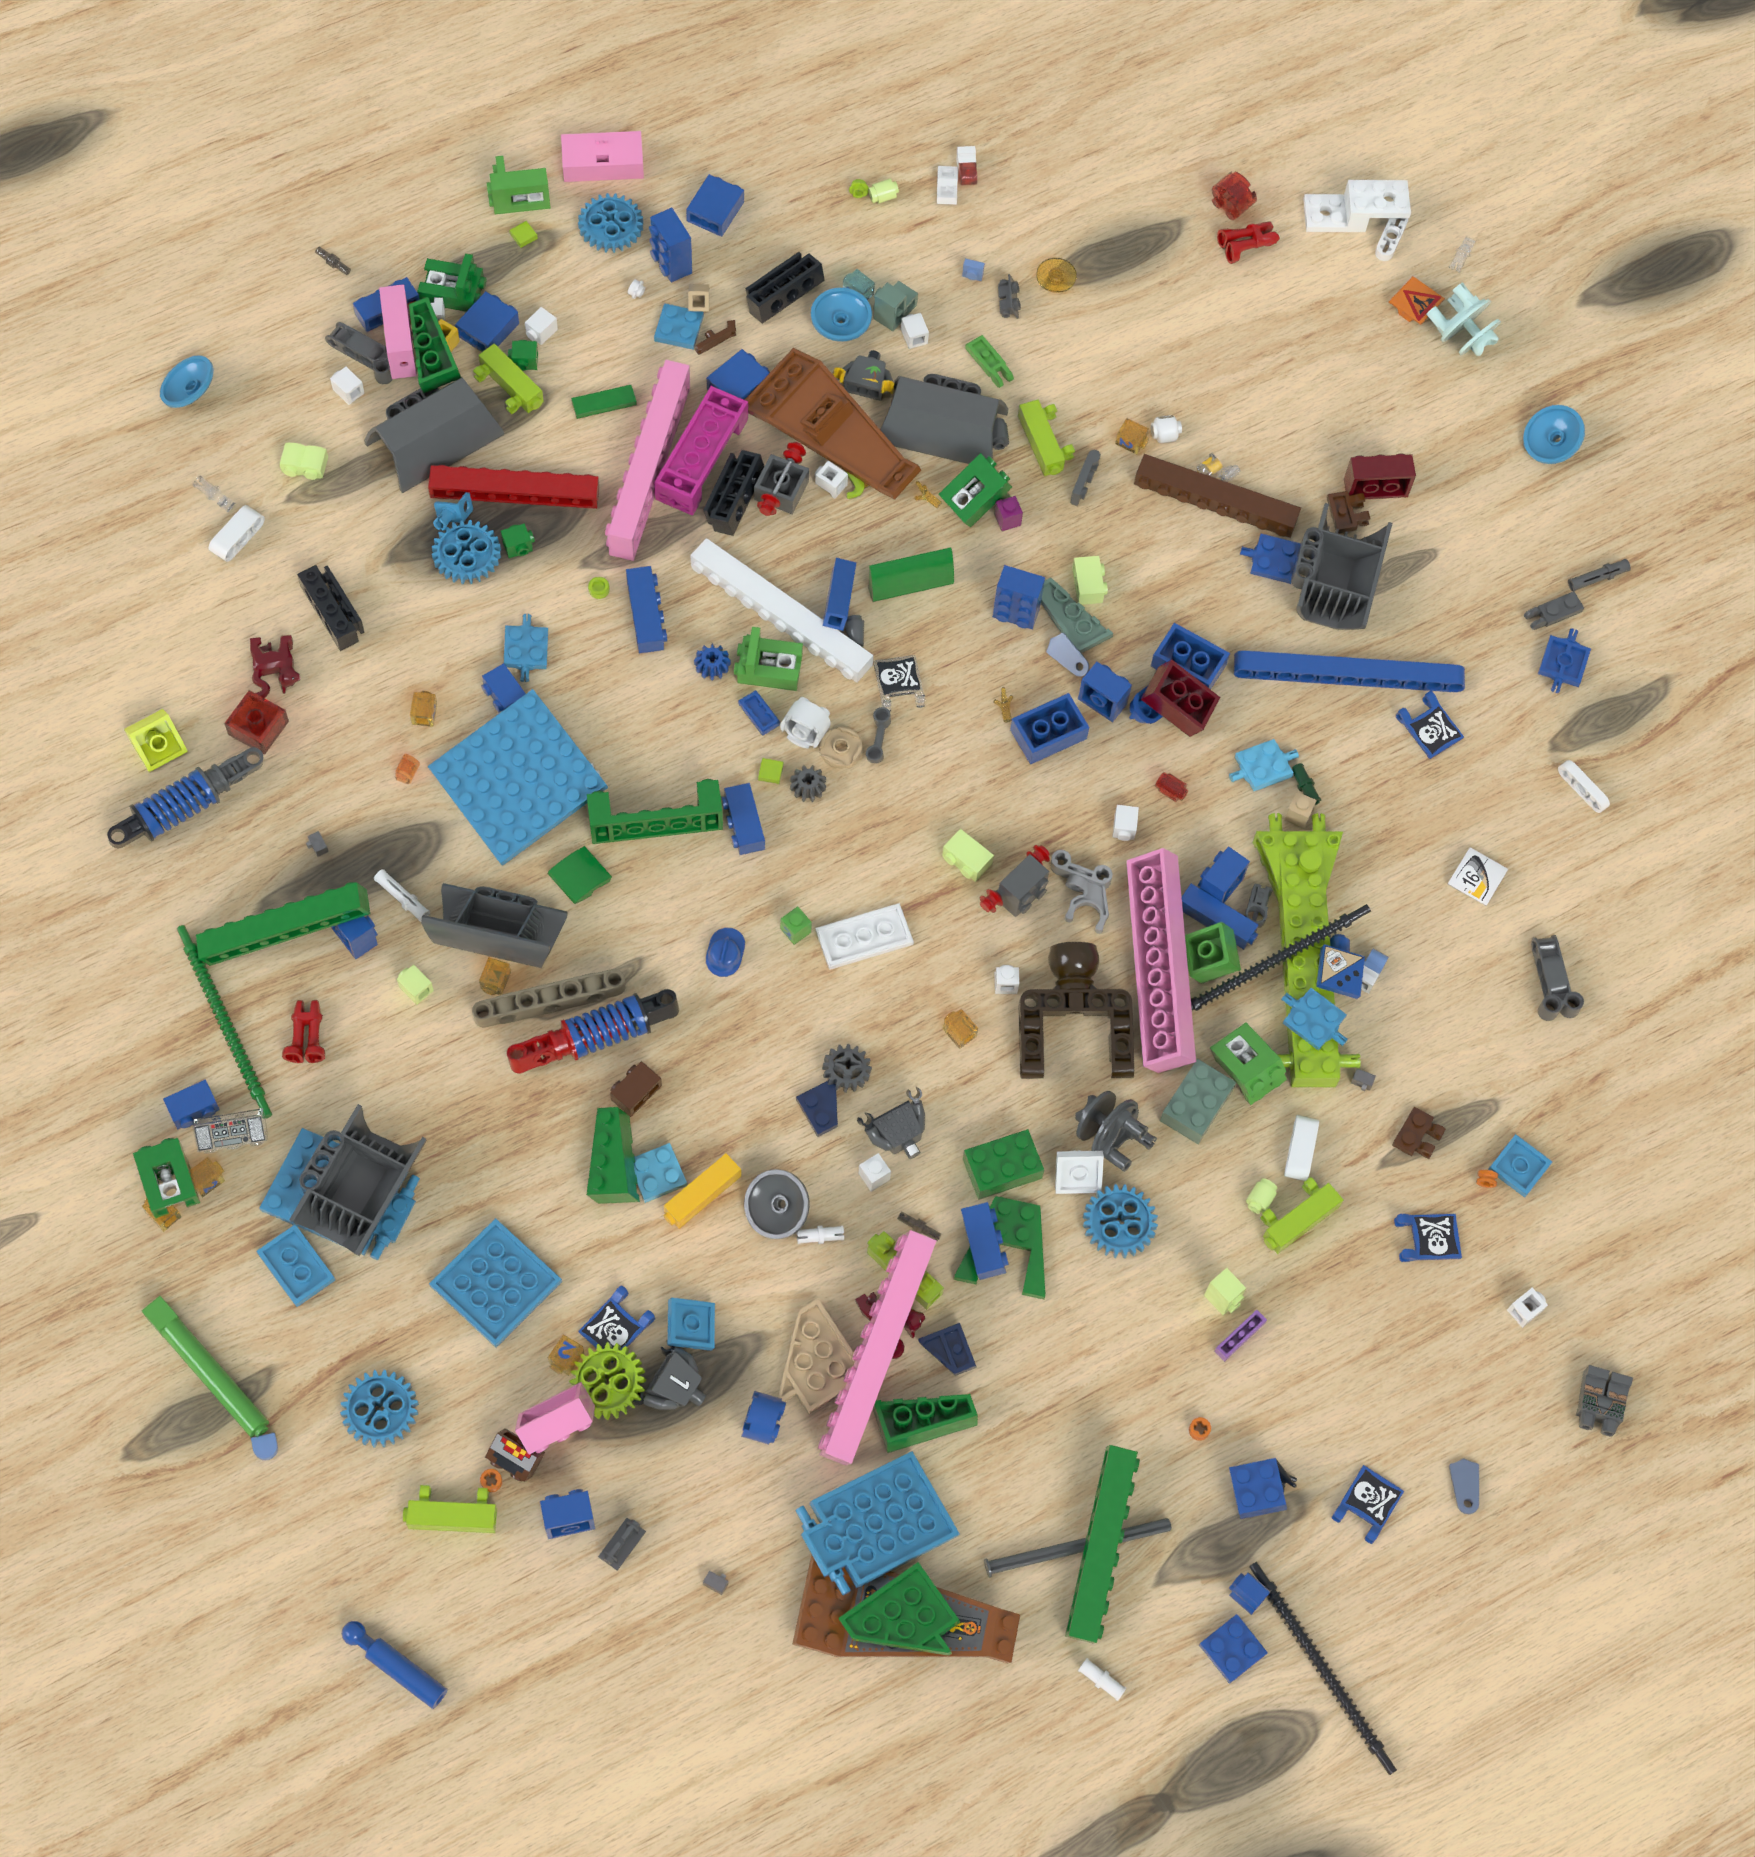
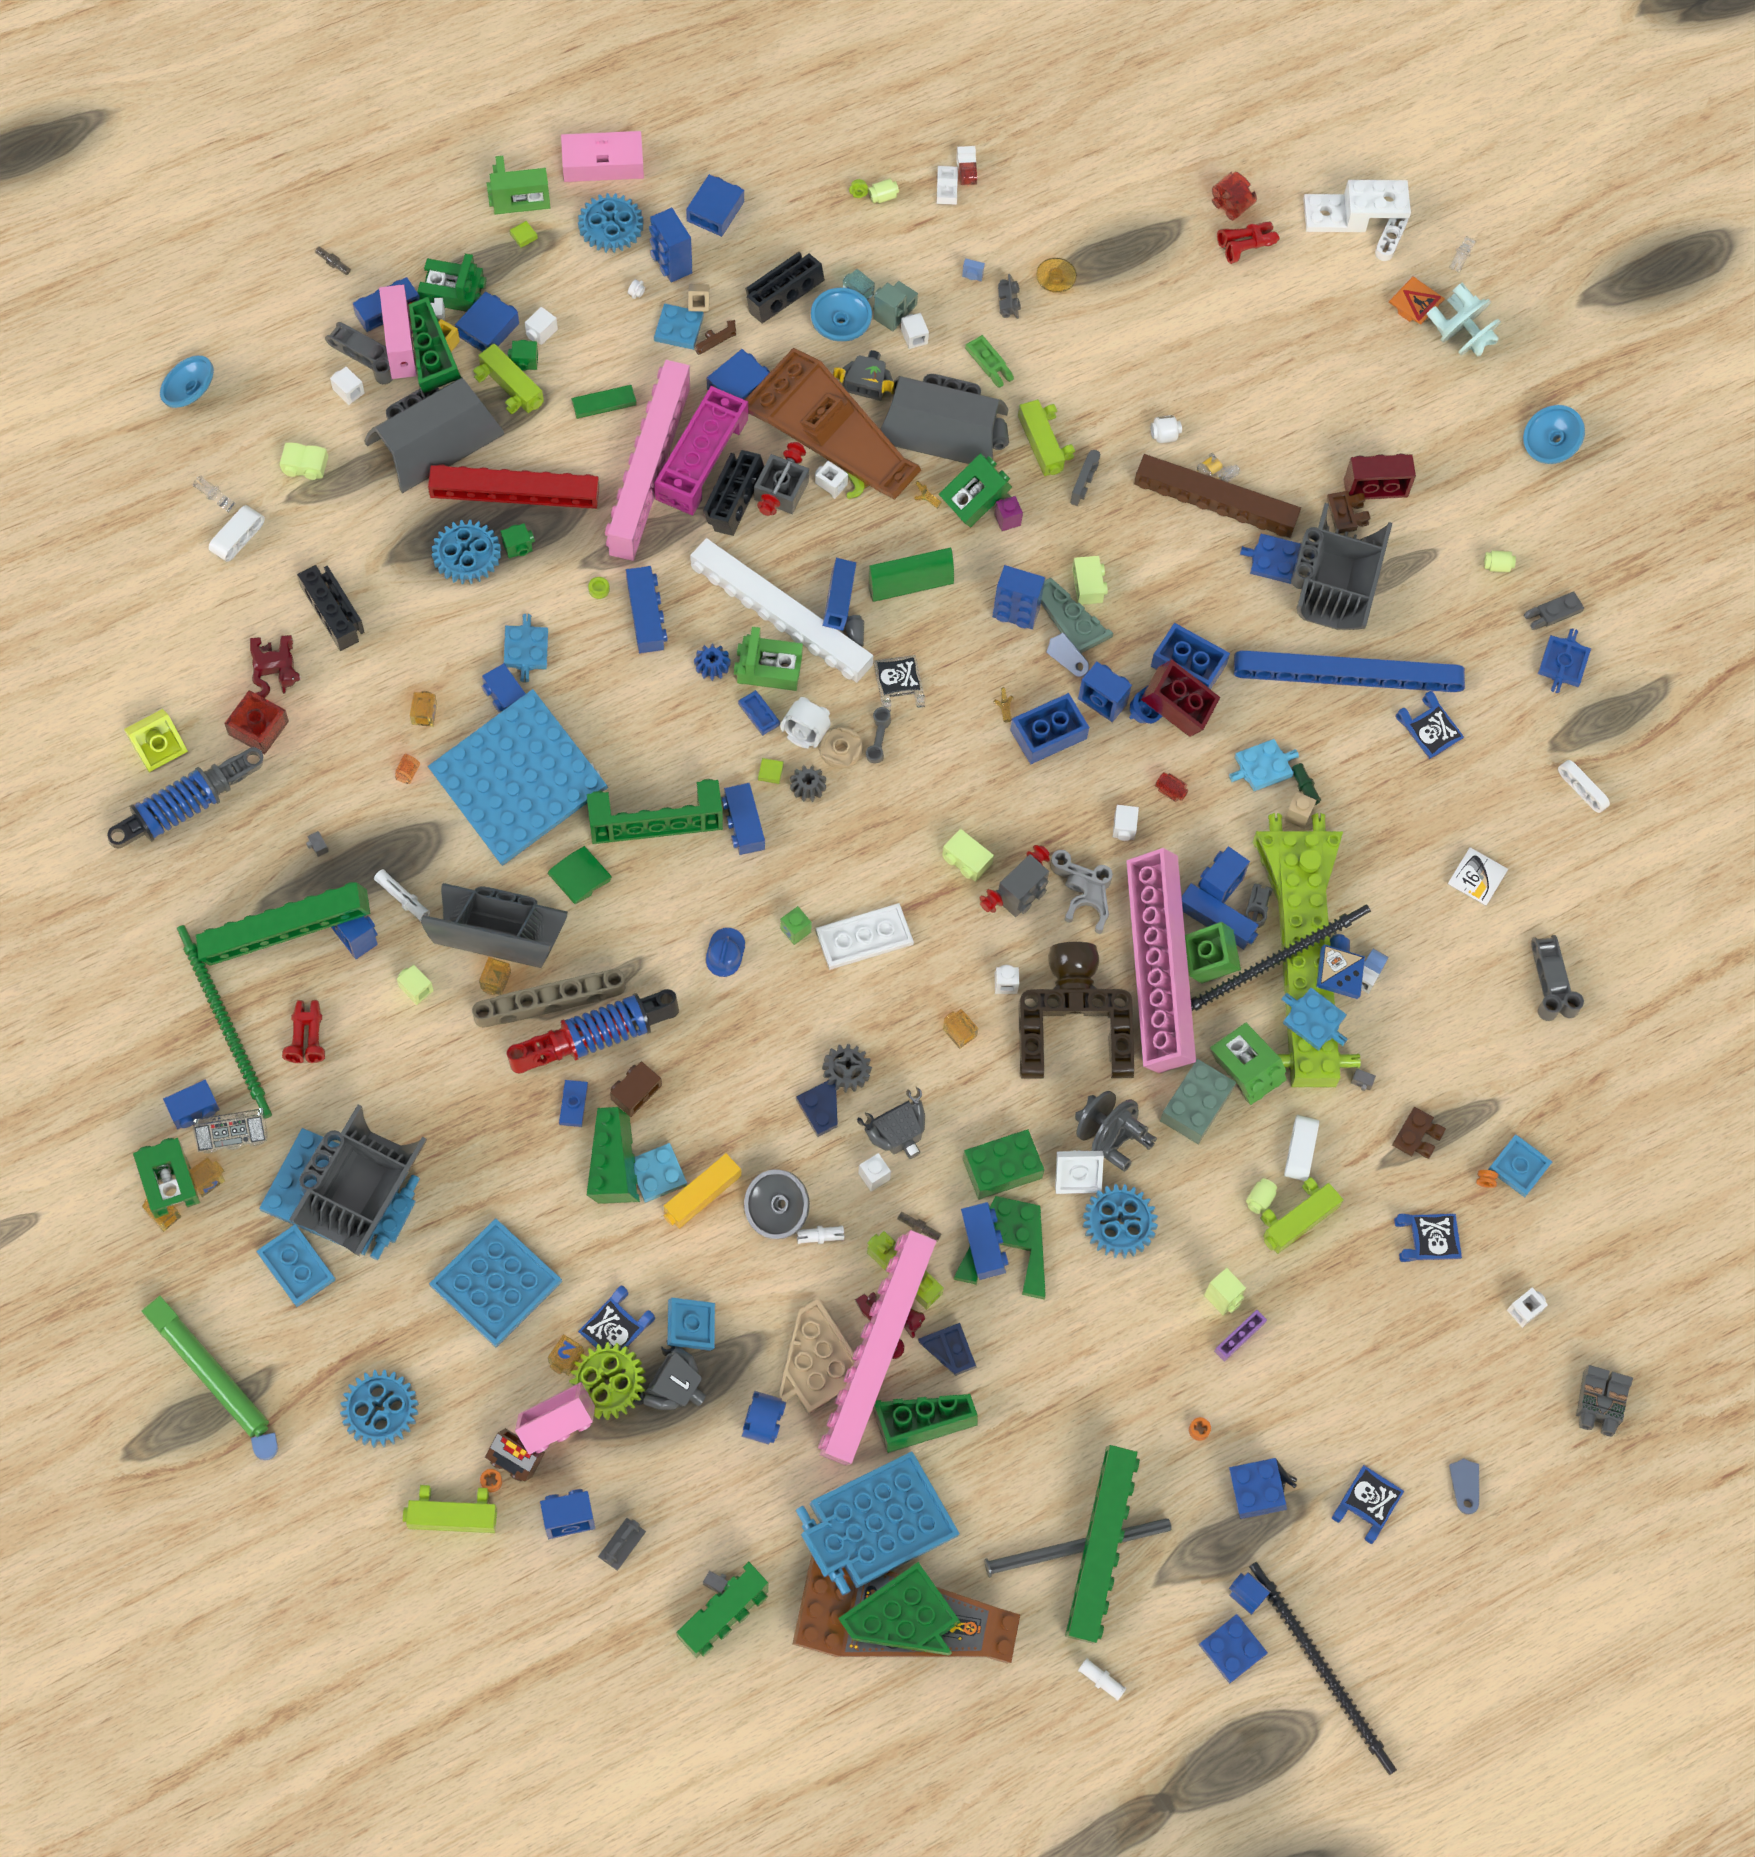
(395, 1665): blue piece -> none
(452, 512): dark azure bracket -> none
(573, 1103): none -> blue plate
(723, 1611): none -> green wedge
(1132, 436): clear yellow brick -> none
(1499, 561): none -> yellowish green brick
(1607, 572): dark grey pin -> none

